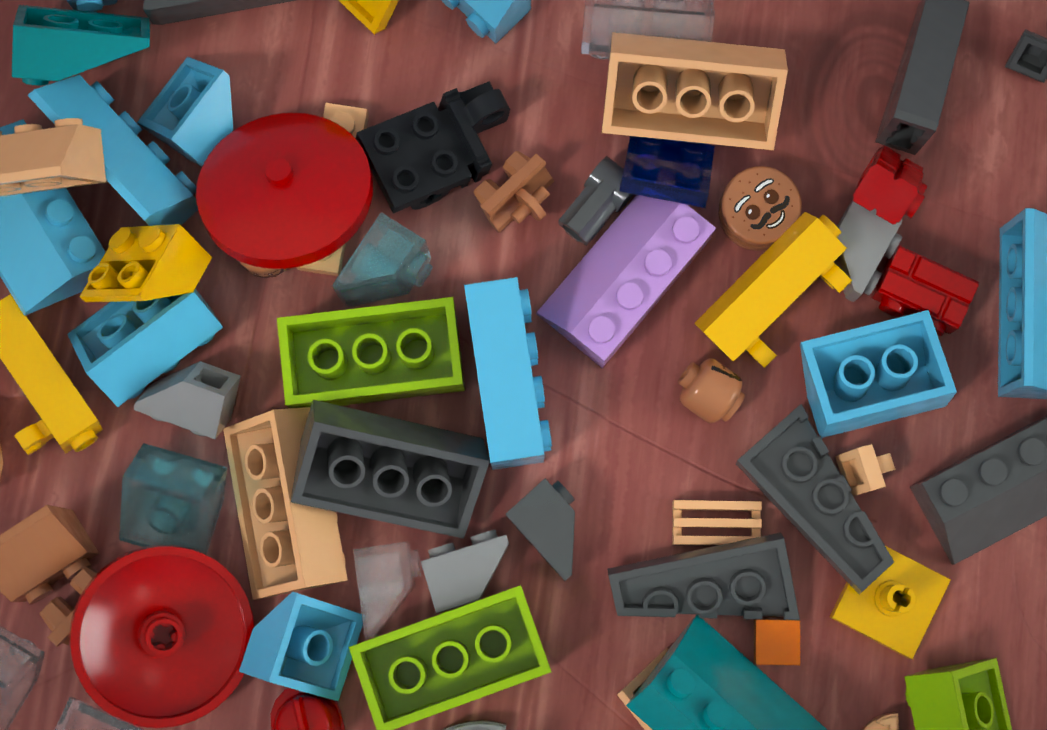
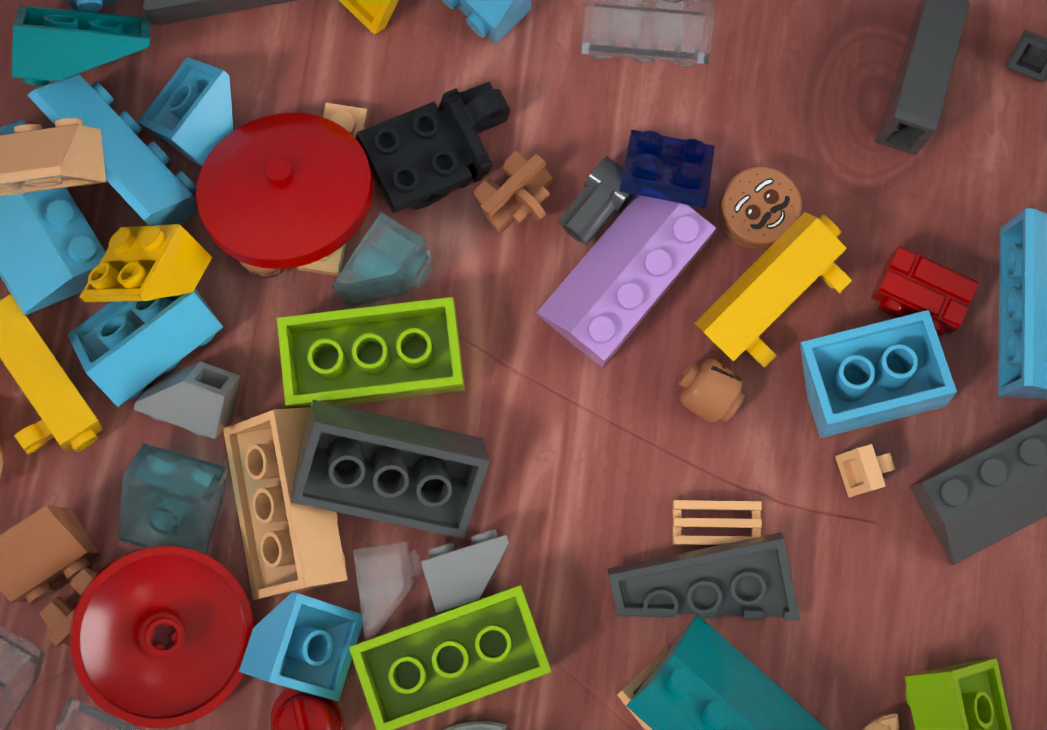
(505, 374): medium azure brick -> none
(548, 524): dark grey slope -> none
(694, 91): light nougat brick -> none
(776, 642): orange tile -> none
(804, 484): dark grey wing -> none
(866, 242): light grey slope -> none
(890, 186): red brick -> none
(894, 606): yellow tile -> none

